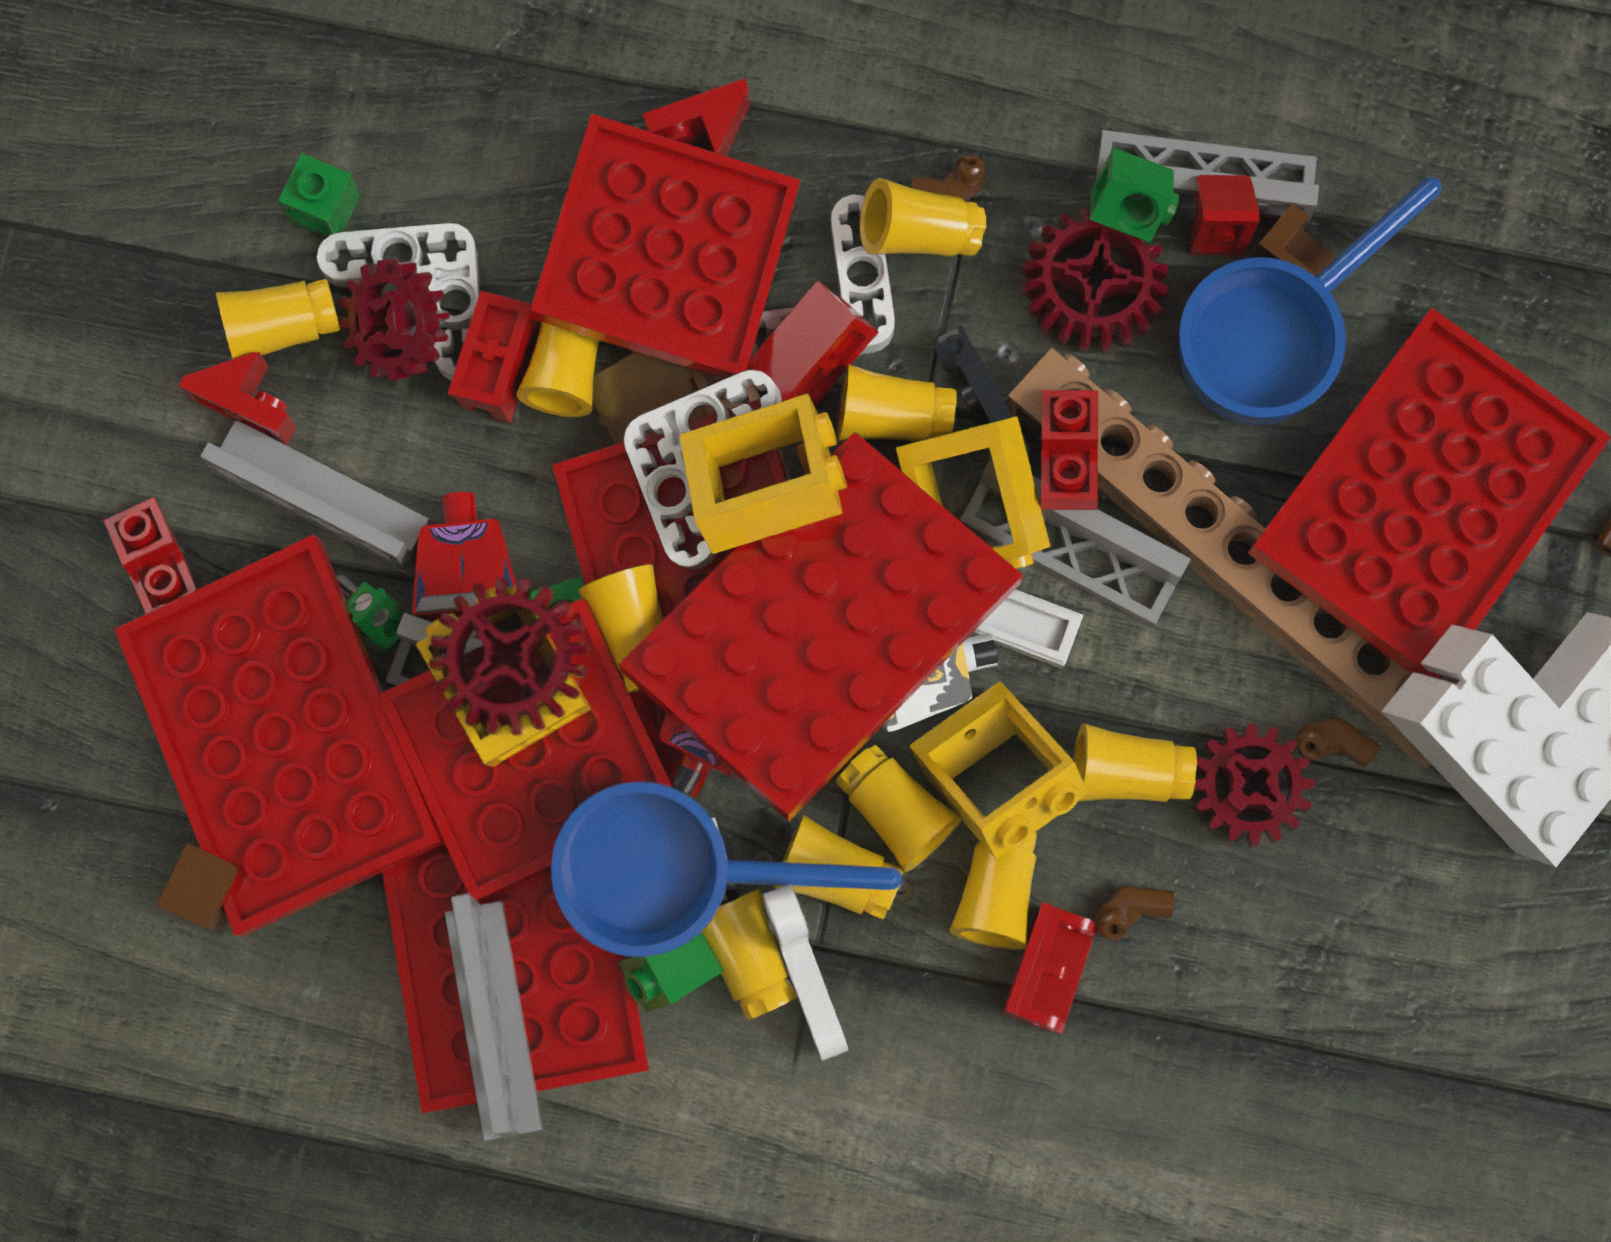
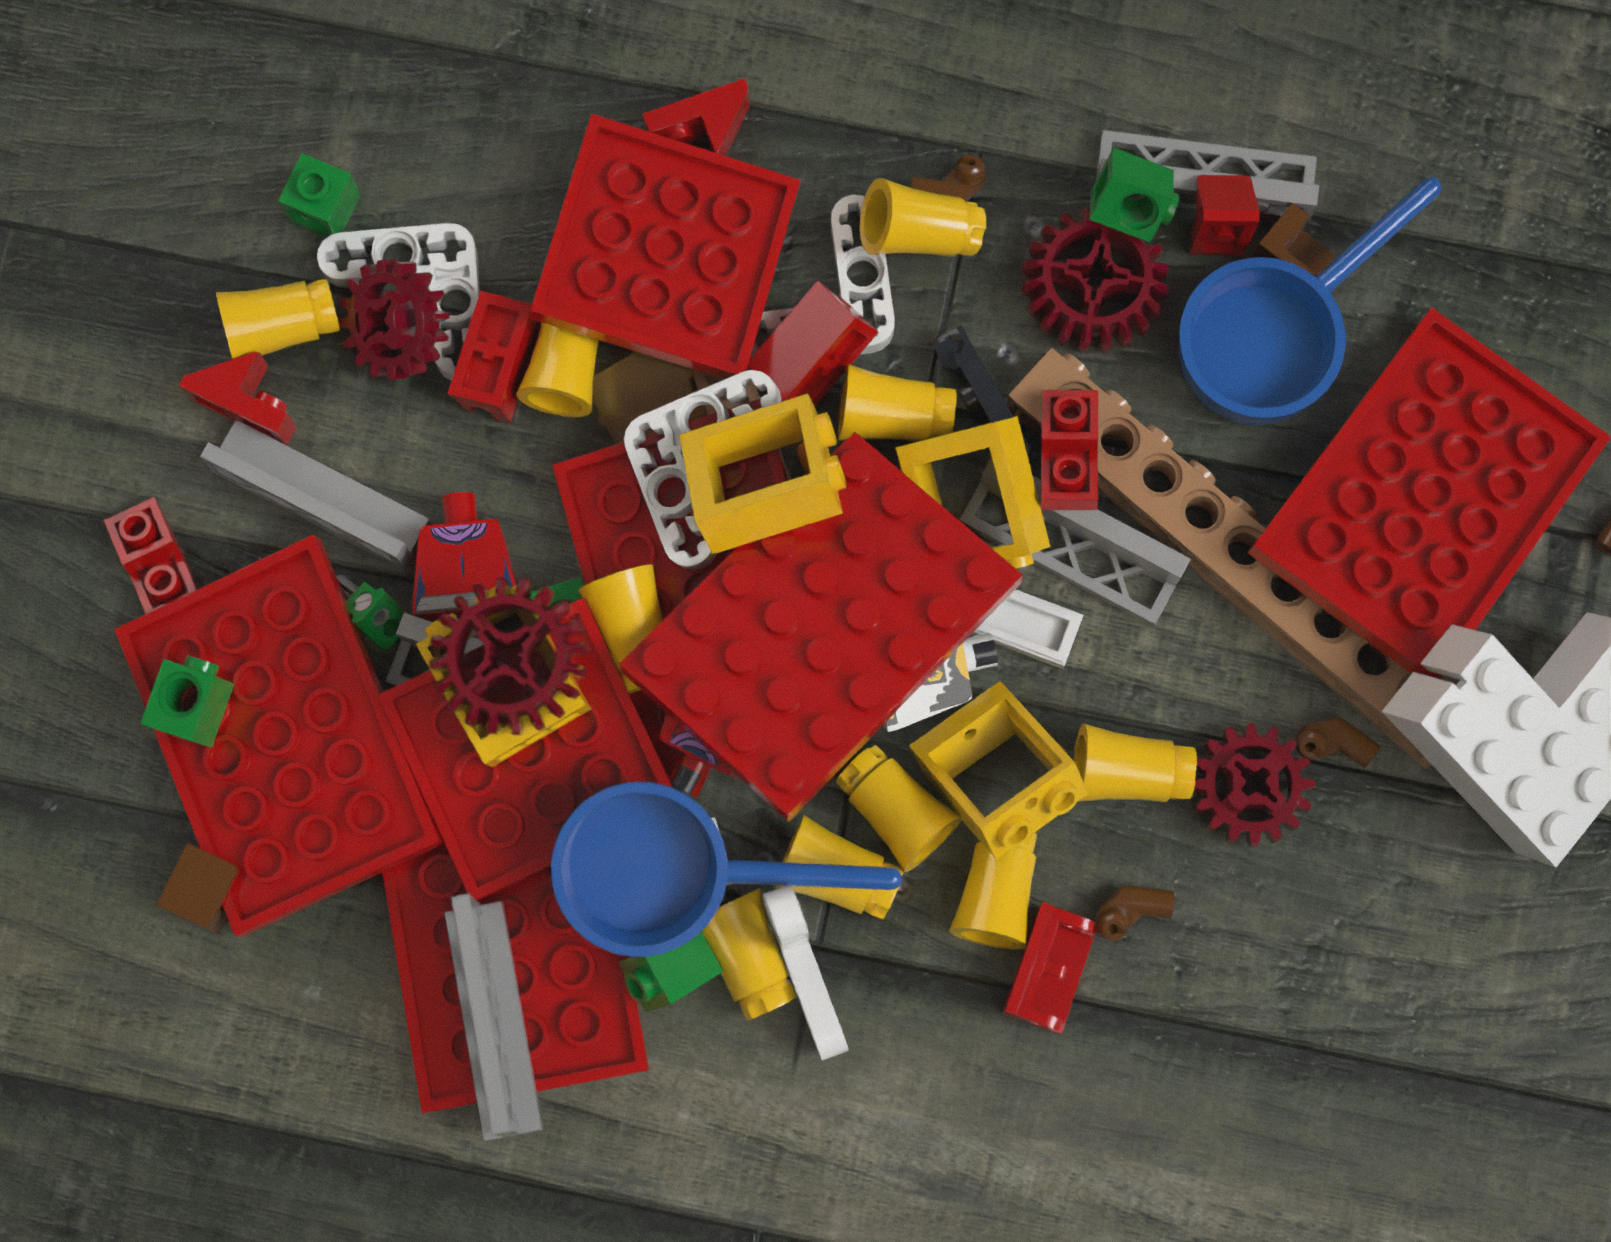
(165, 707): none -> green brick

